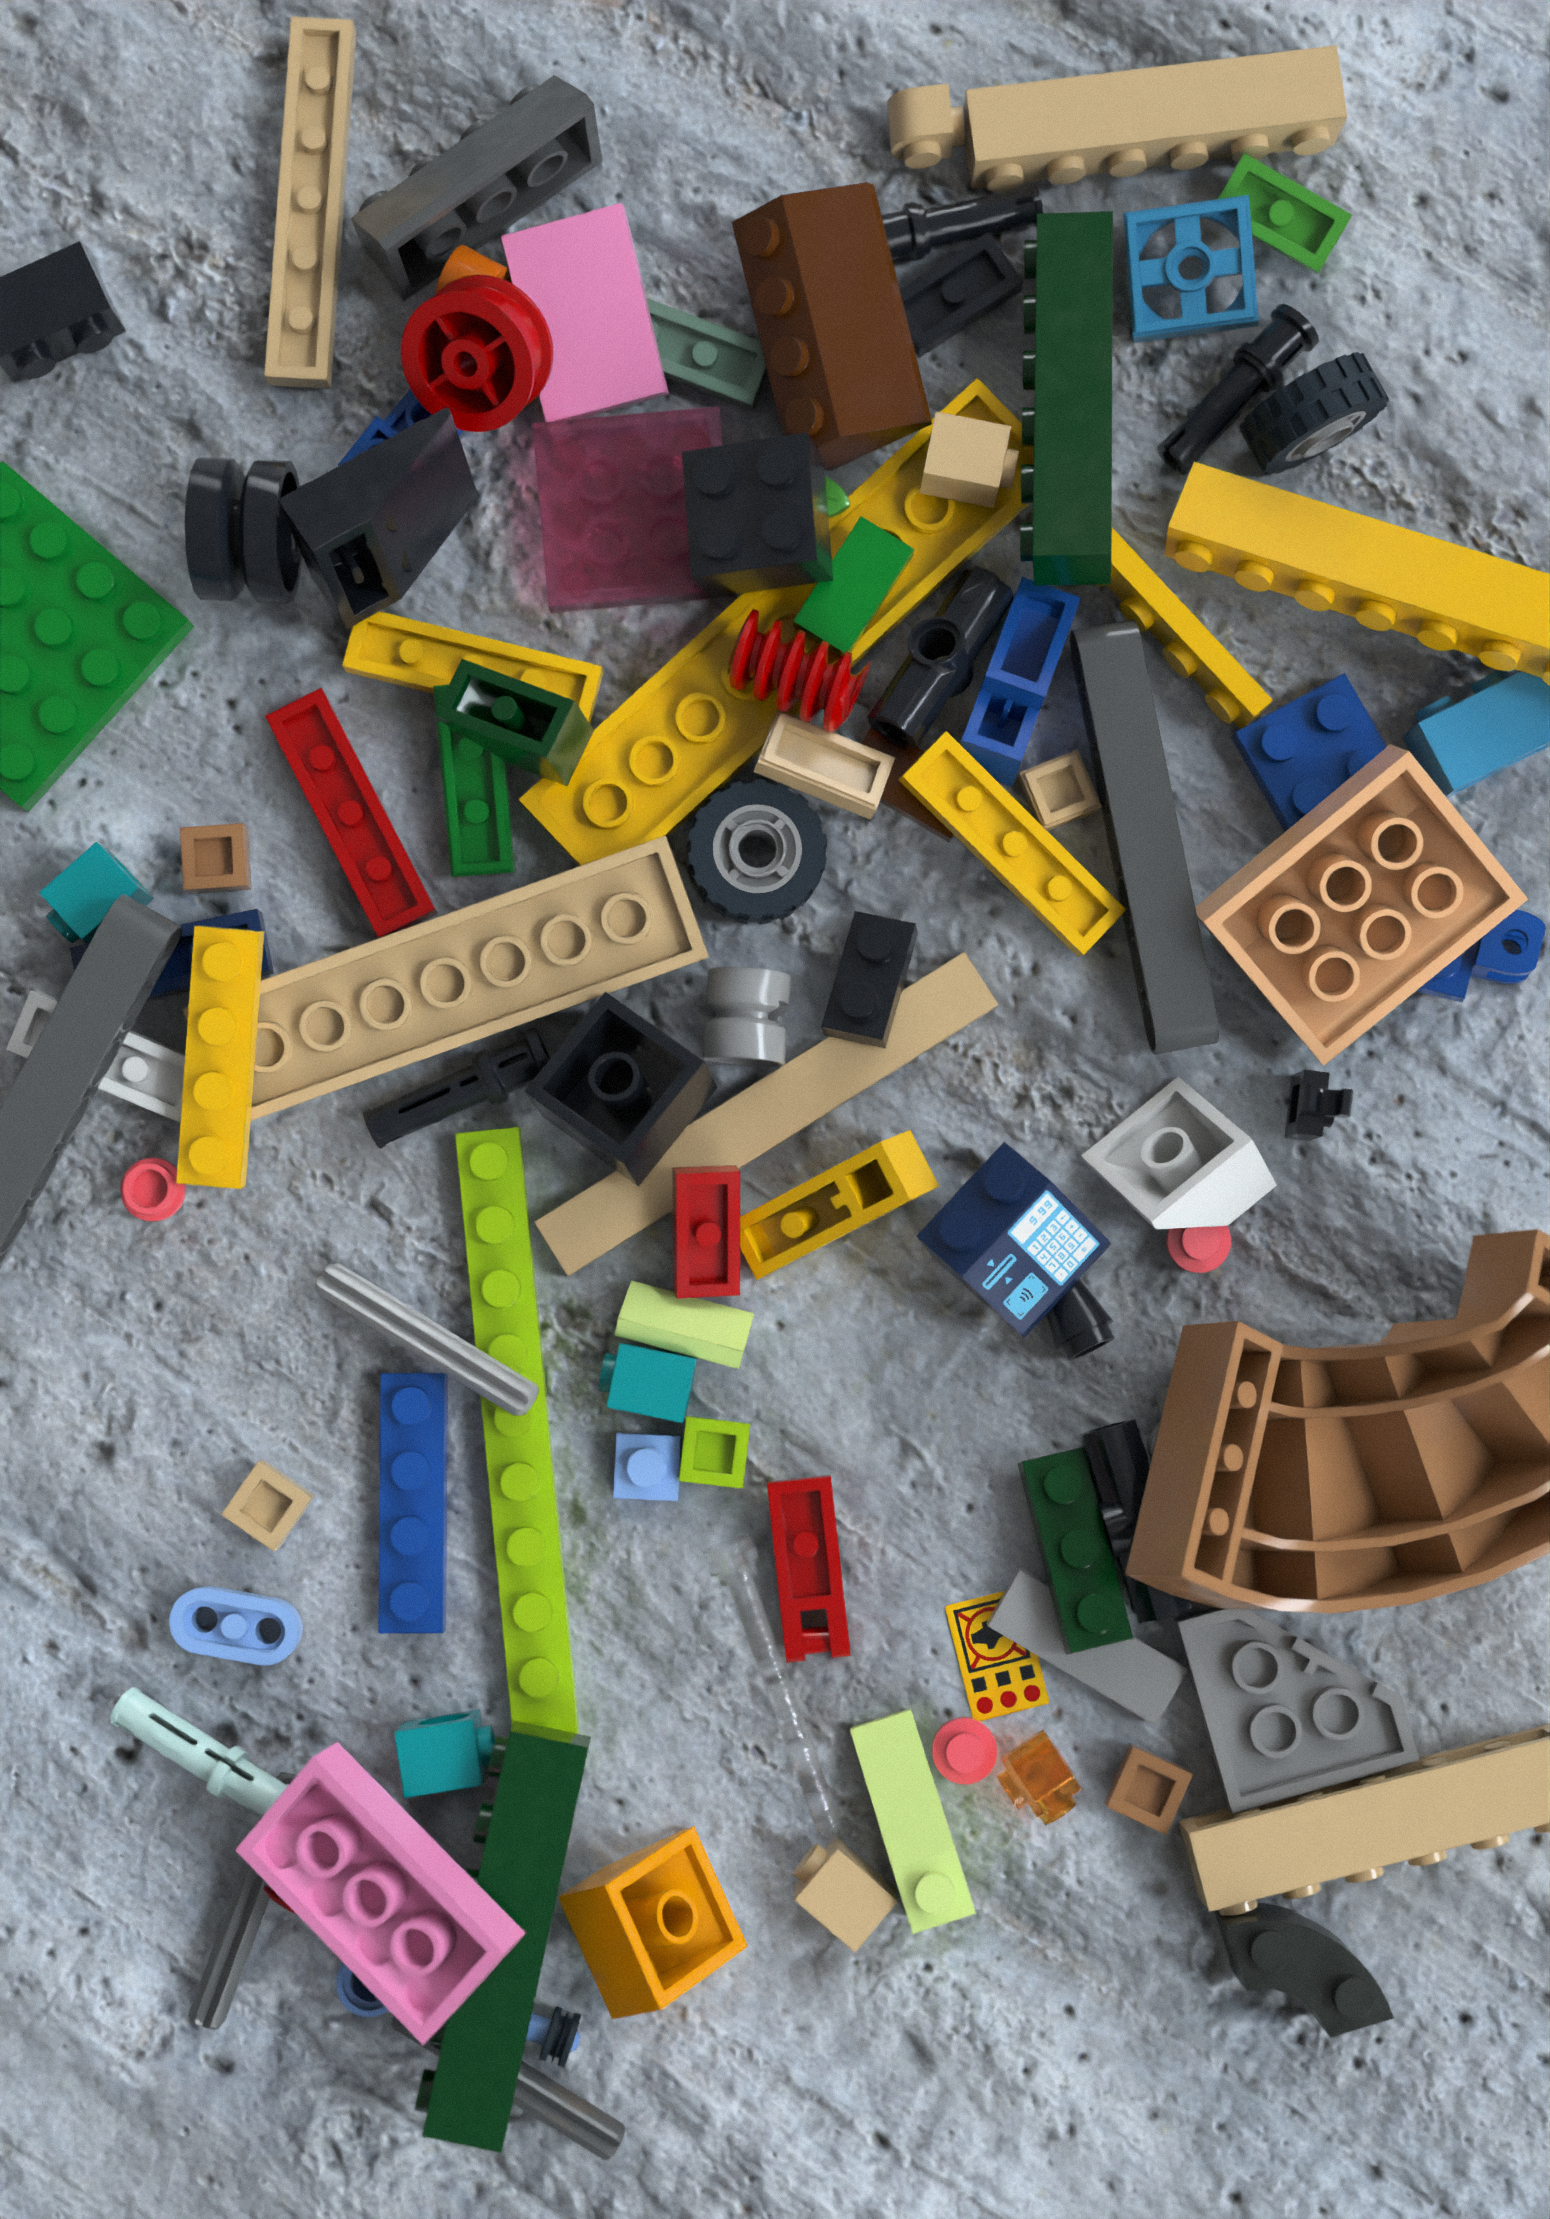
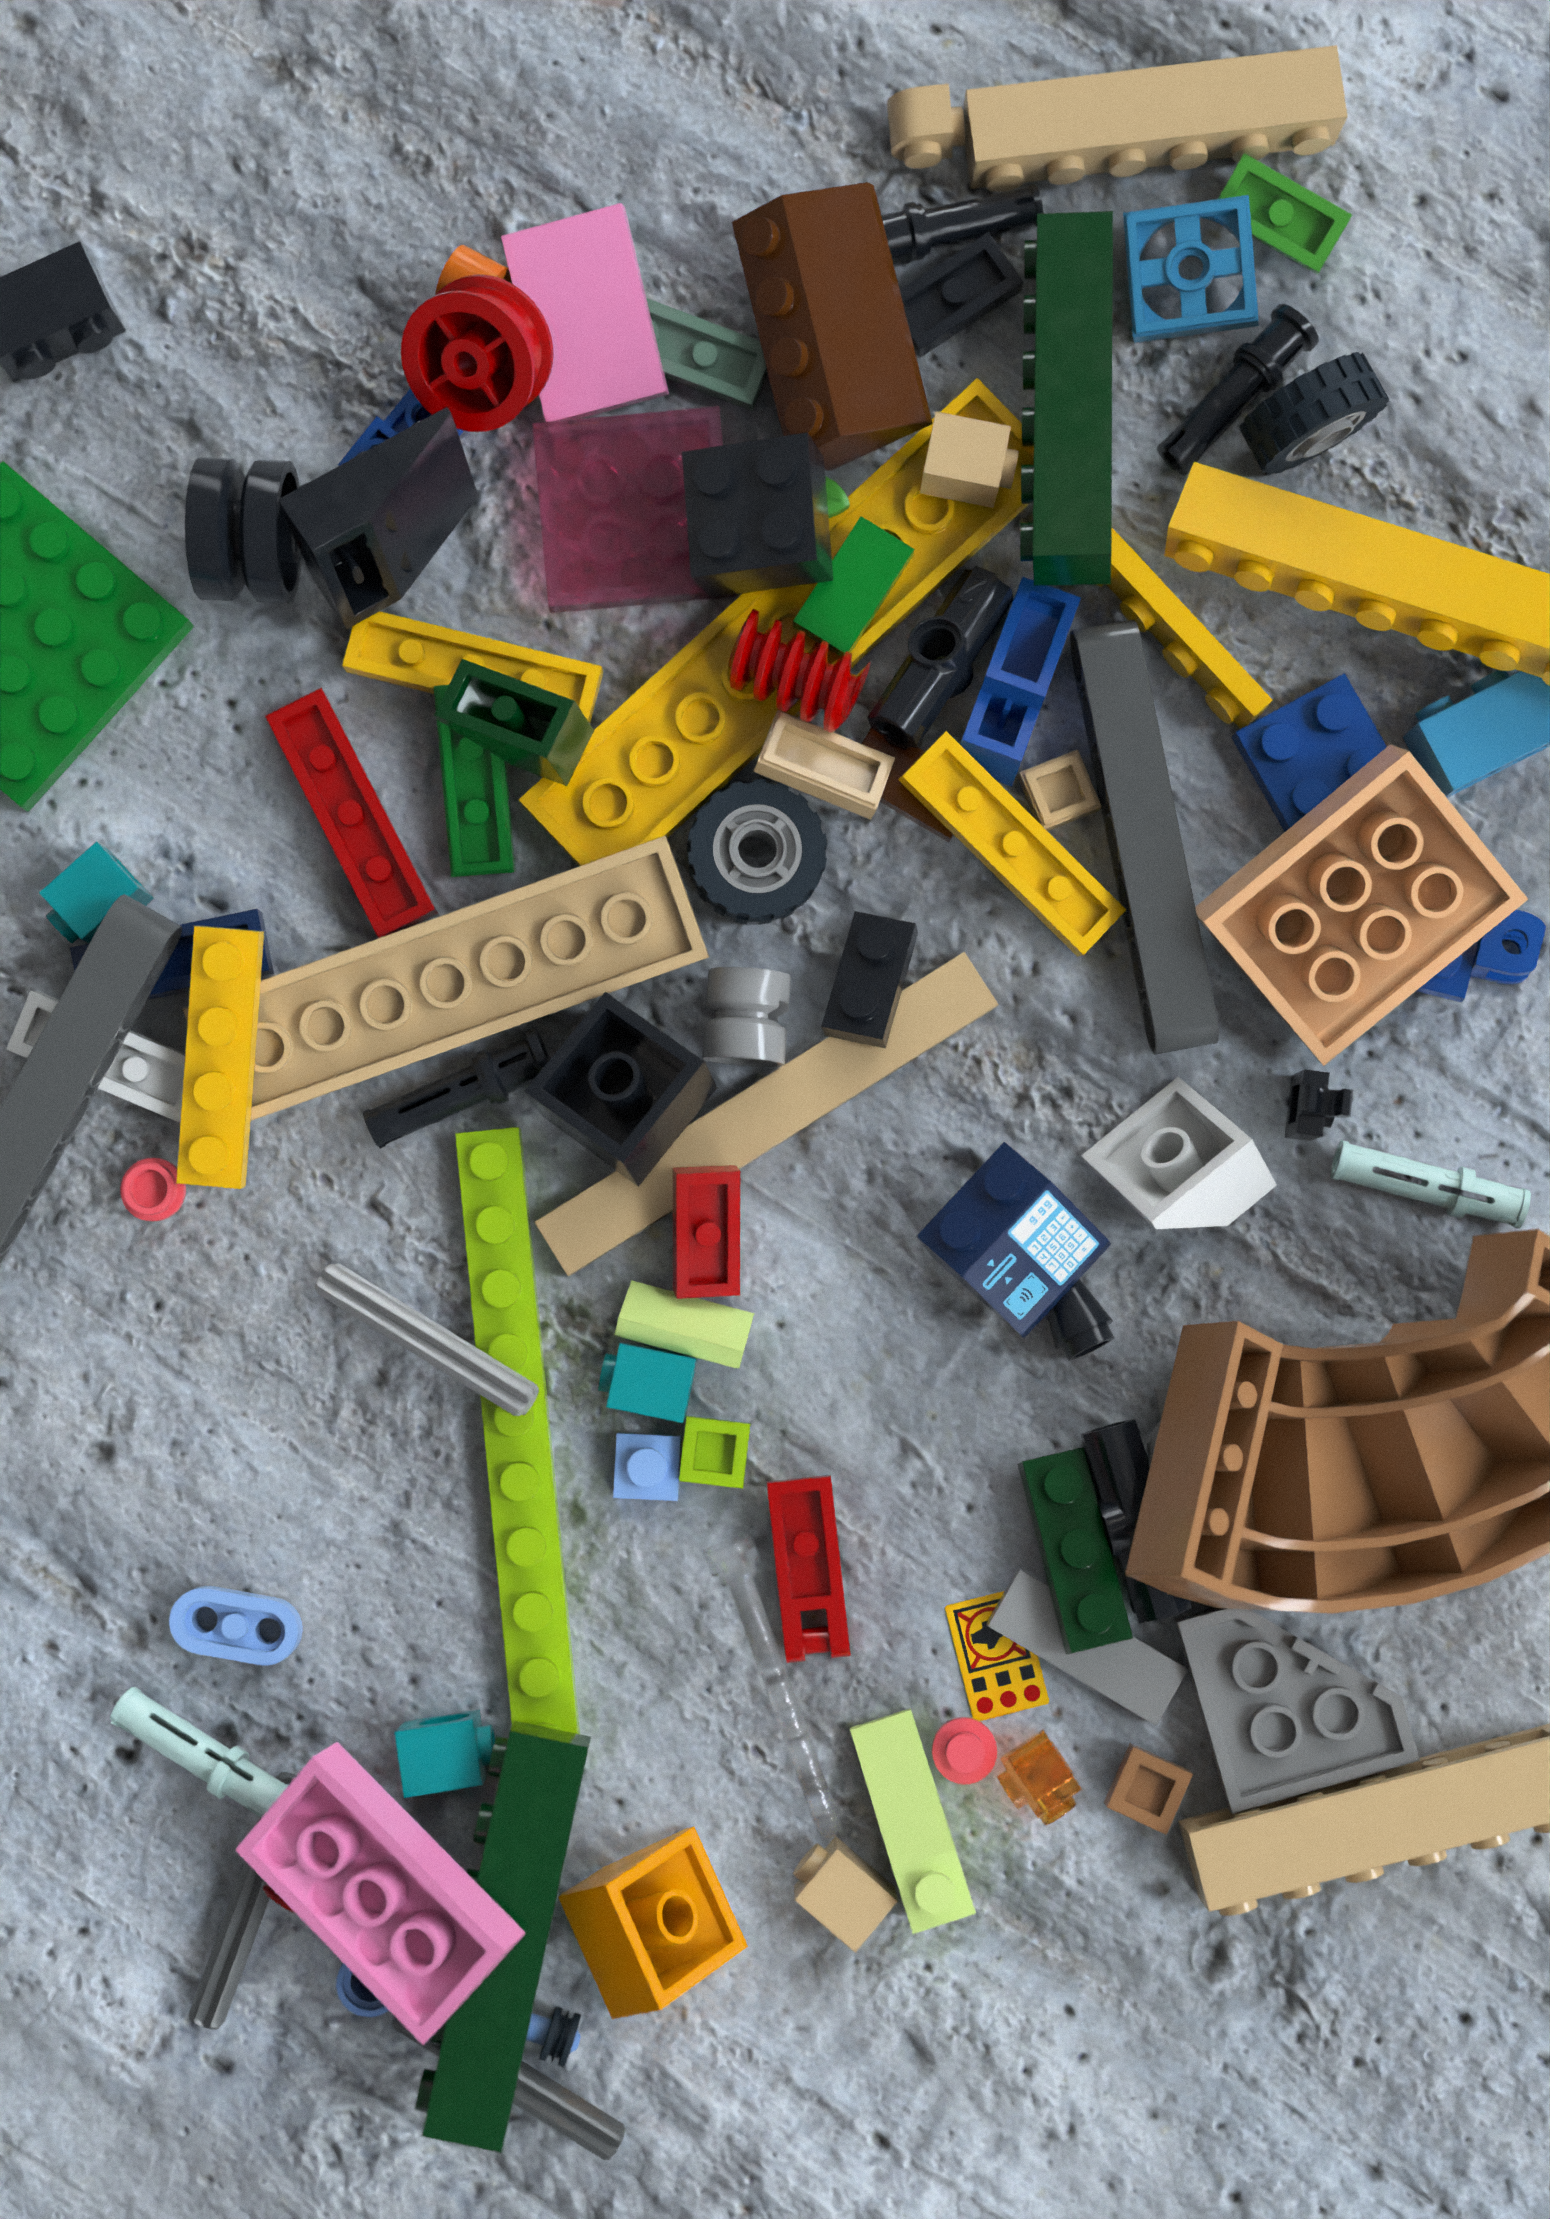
(215, 858): medium nougat plate -> none
(268, 1505): tan plate -> none
(310, 202): tan plate -> none
(413, 1503): blue plate -> none
(480, 184): dark grey slope -> none
(835, 1203): yellow slope -> none
(1198, 1247): coral plate -> none
(1301, 1958): pearl dark grey brick -> none
(1503, 1202): none -> light aqua pin

